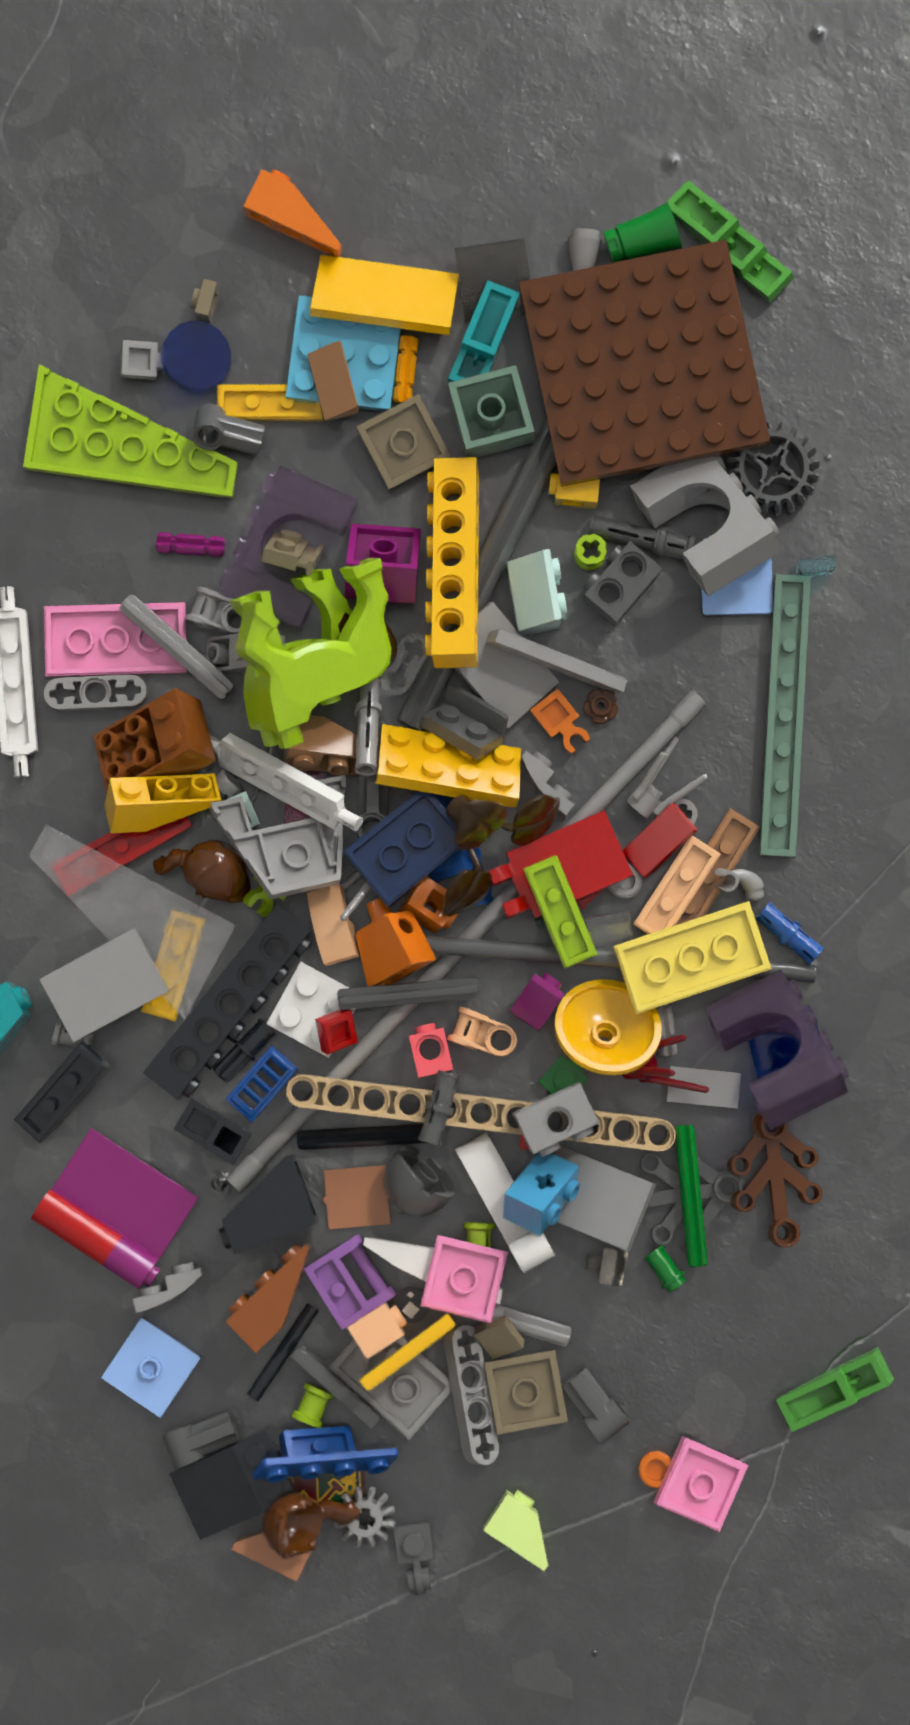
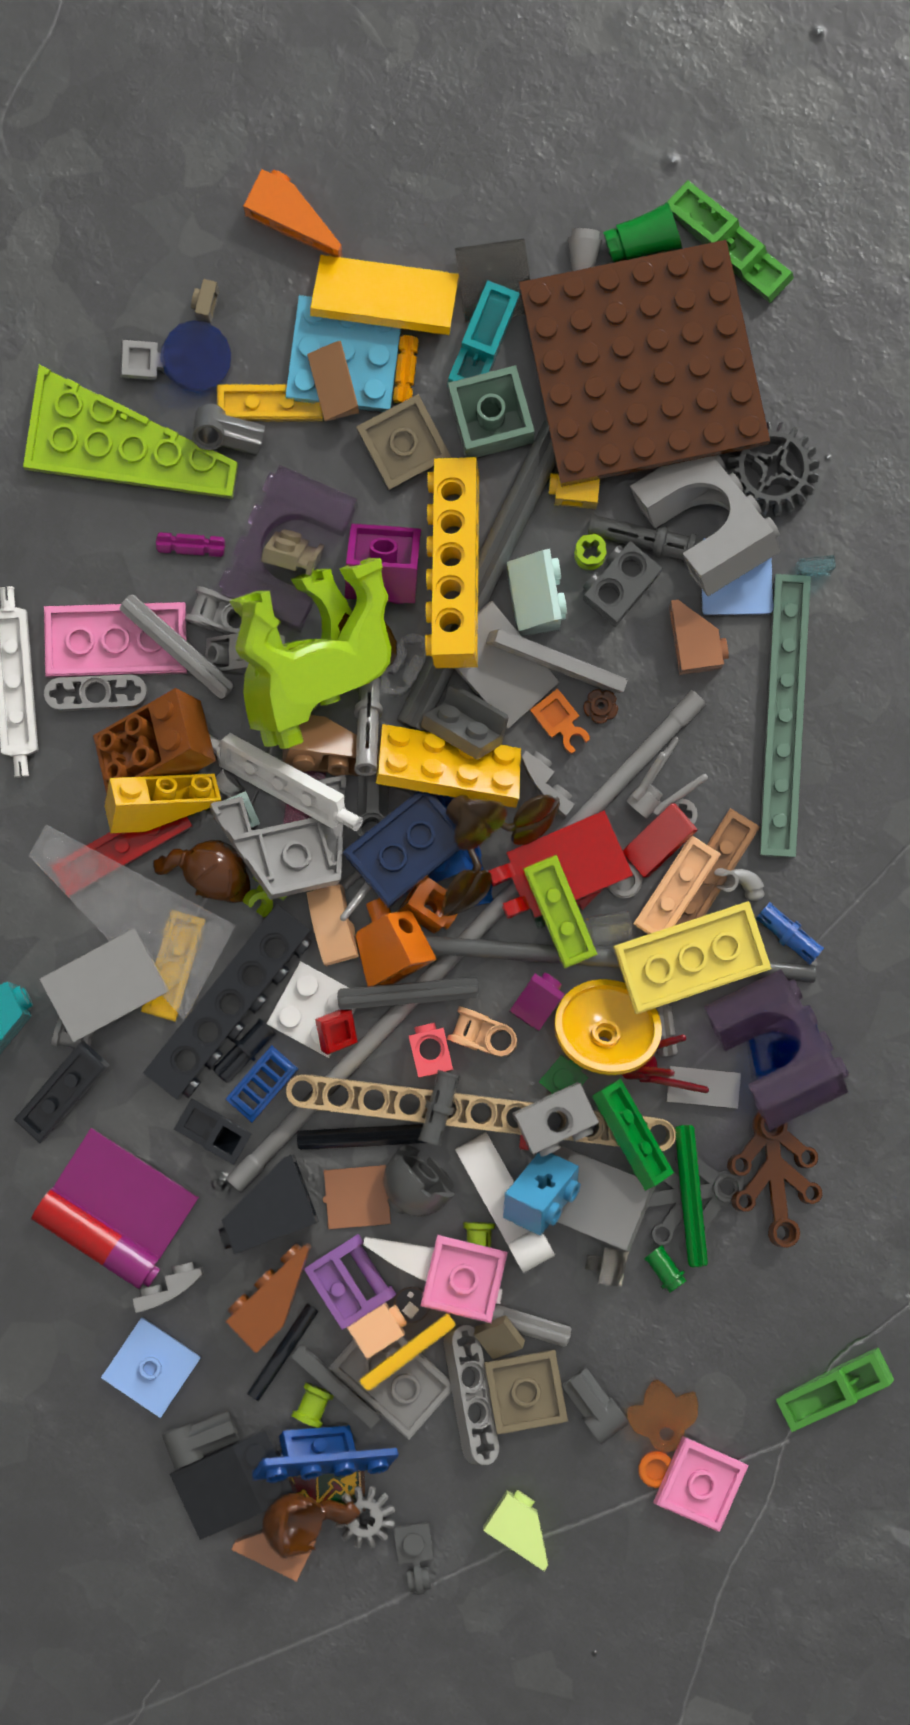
(632, 1134): none -> green plate
(663, 1410): none -> clear orange plate
(696, 641): none -> nougat slope

